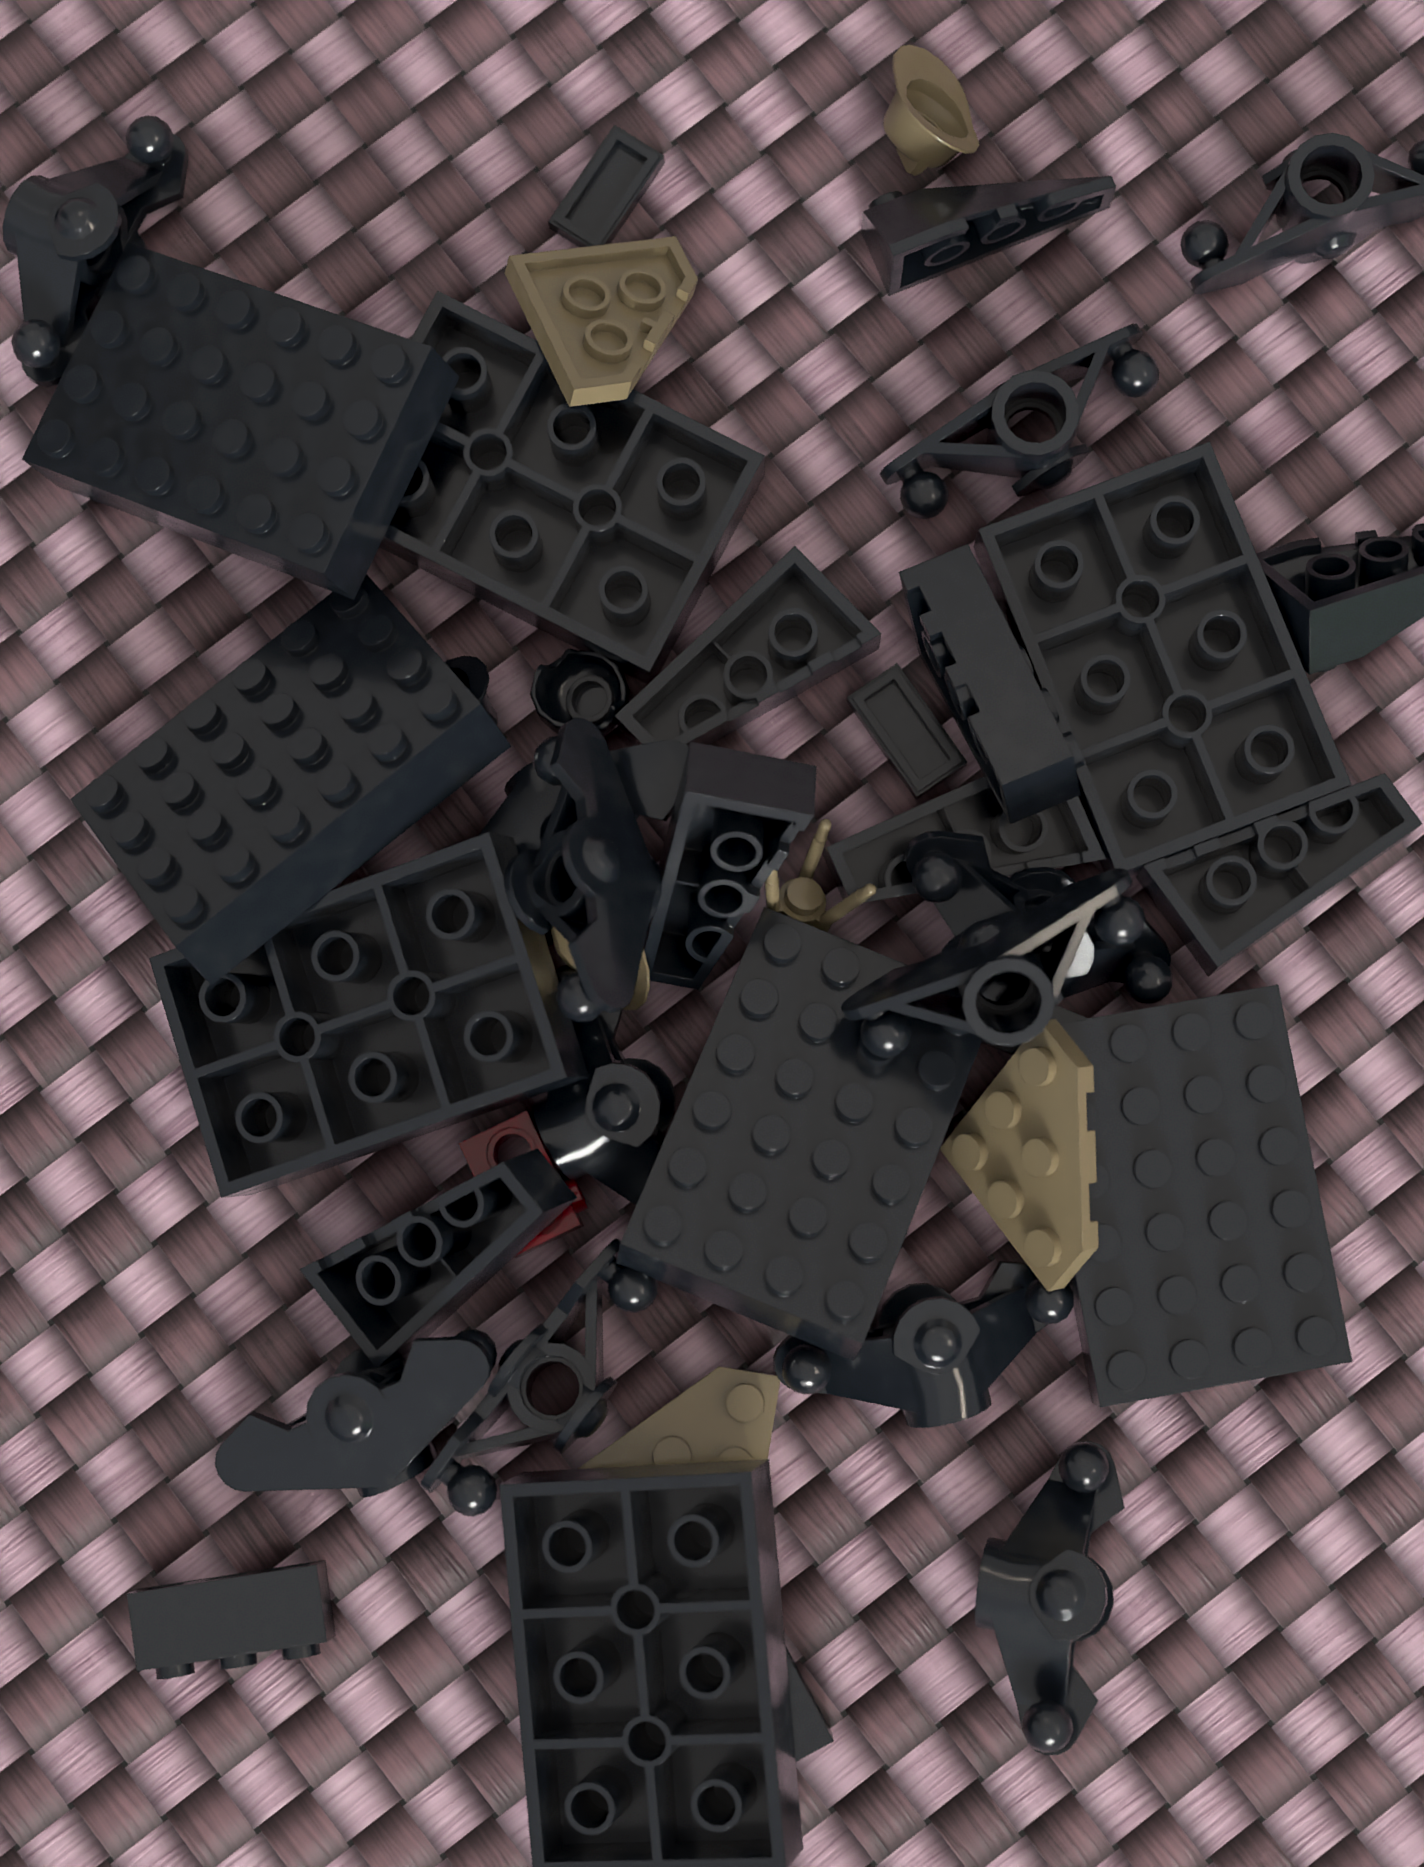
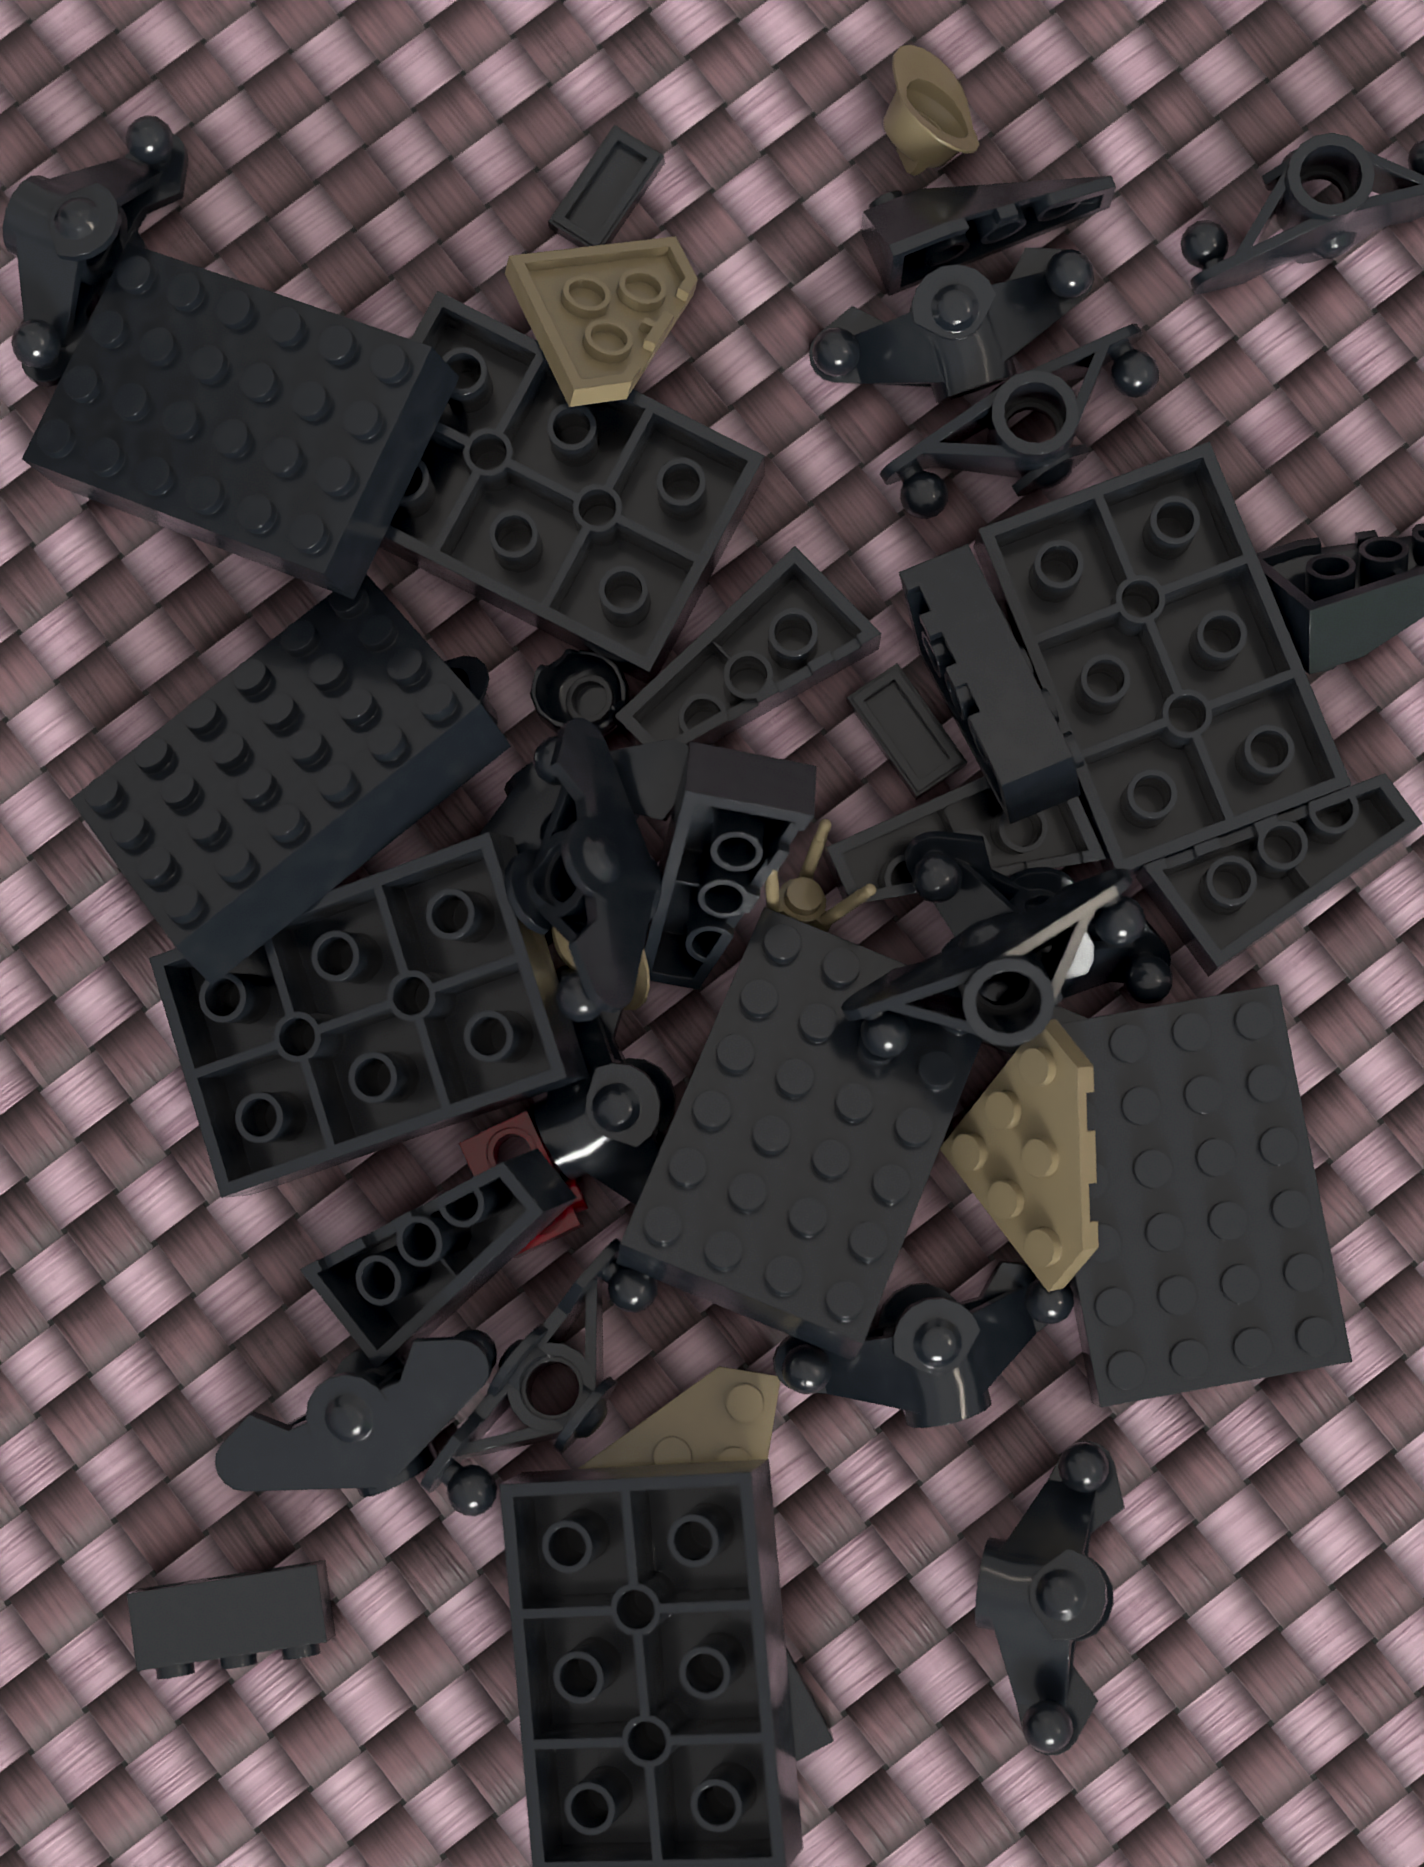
(957, 327): none -> black piece

